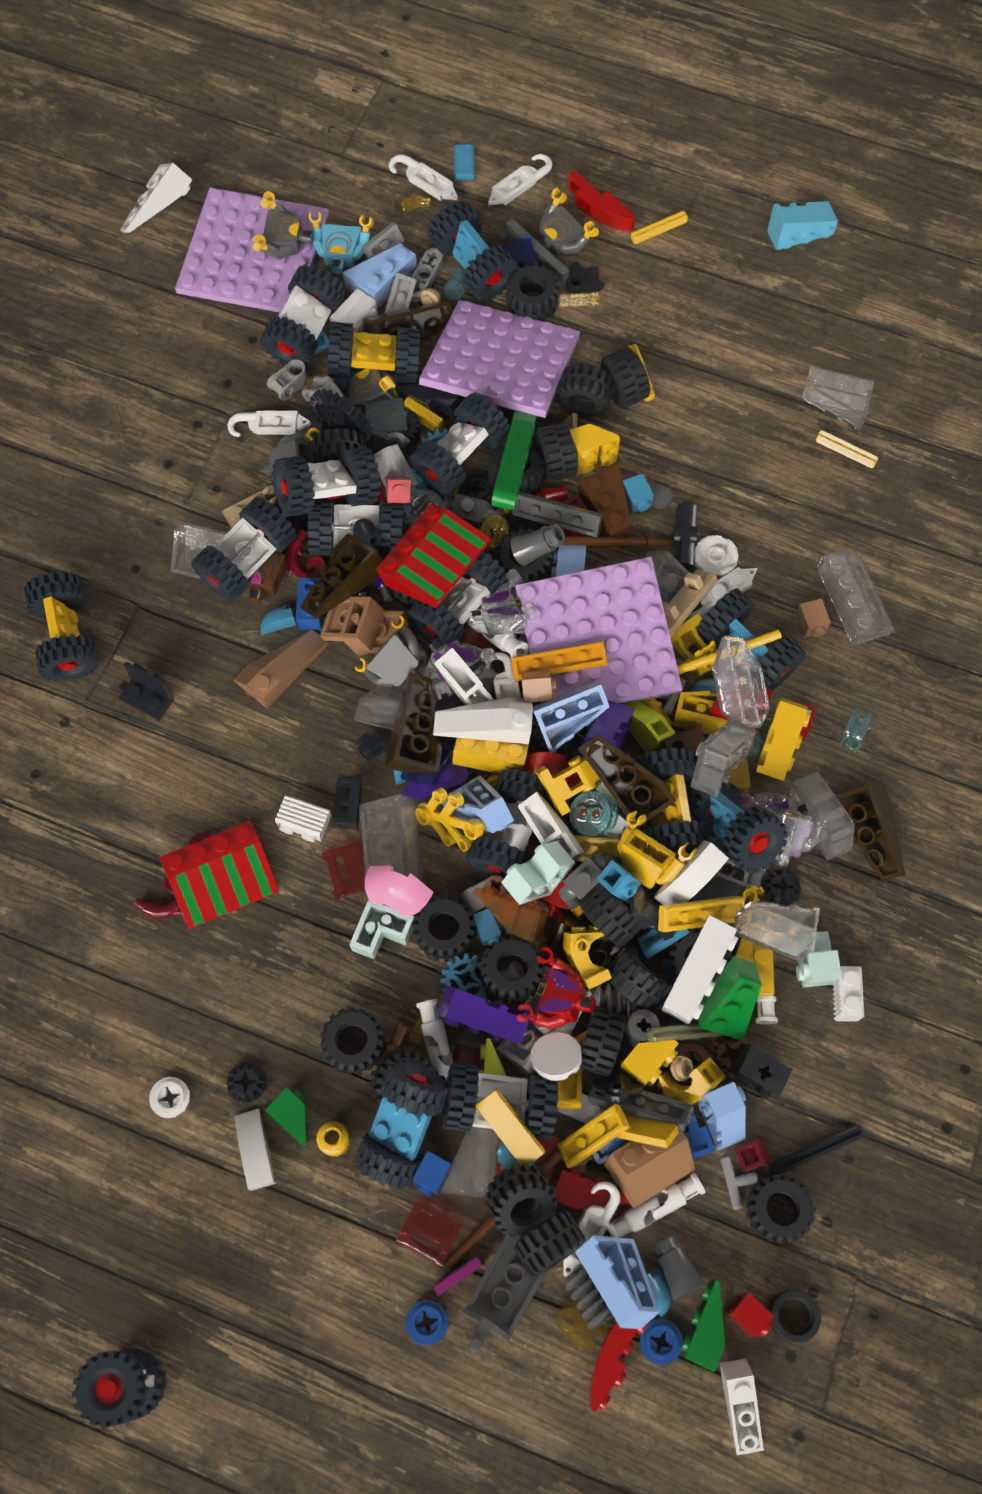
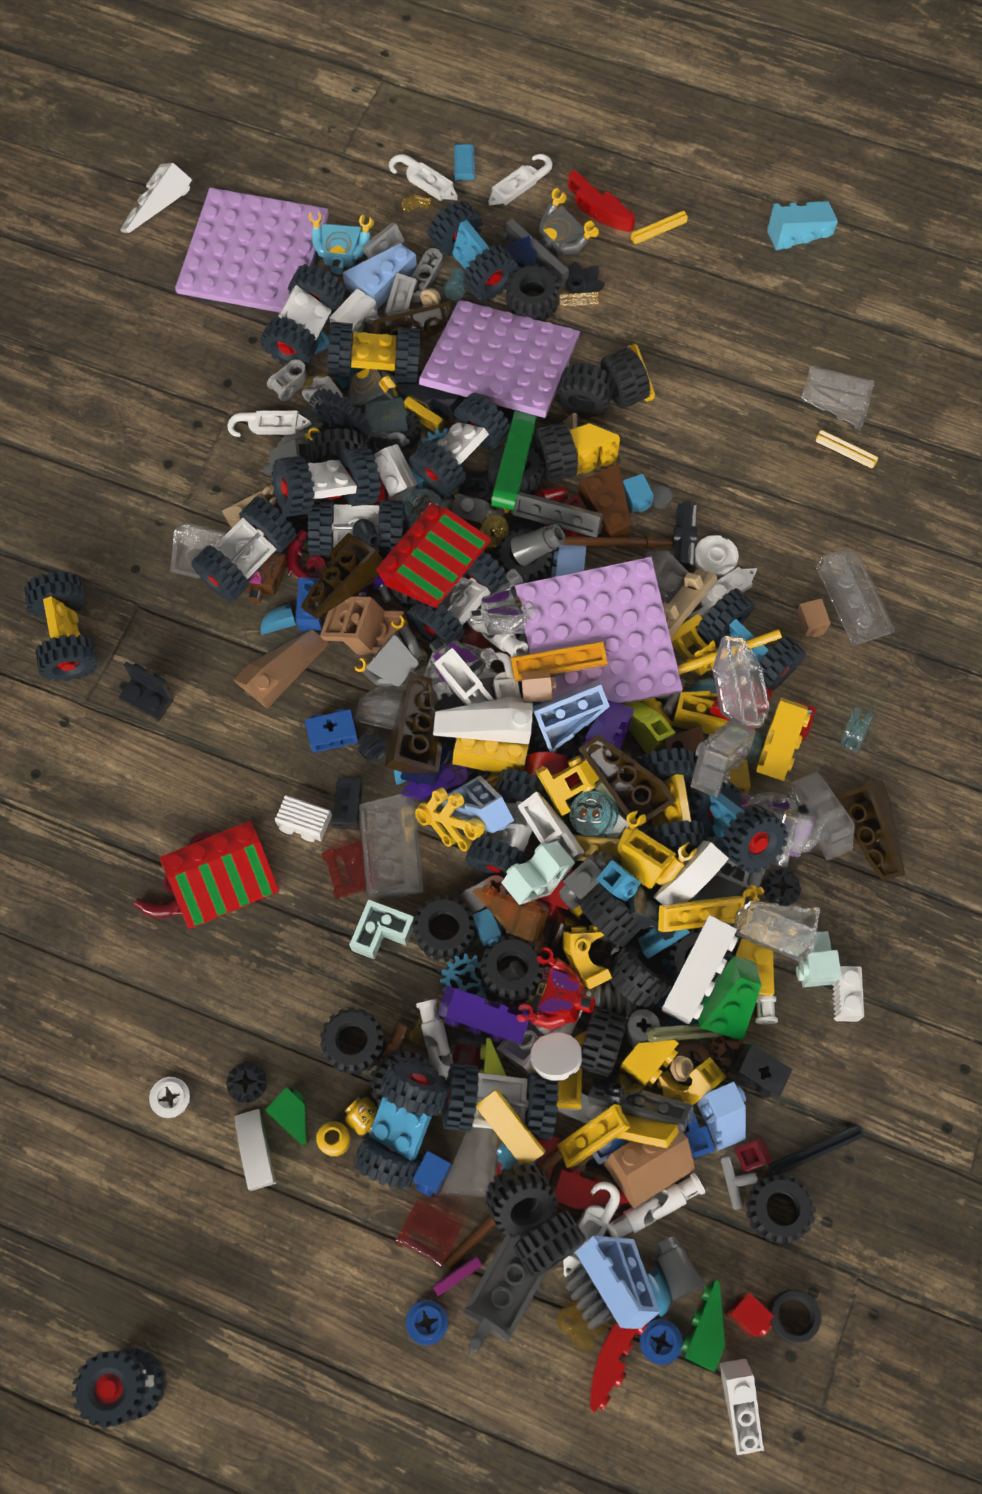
(282, 231): dark grey torso -> none
(342, 734): none -> blue brick
(361, 1115): none -> yellow head
(395, 890): bright pink brick -> none
(397, 489): brick -> none

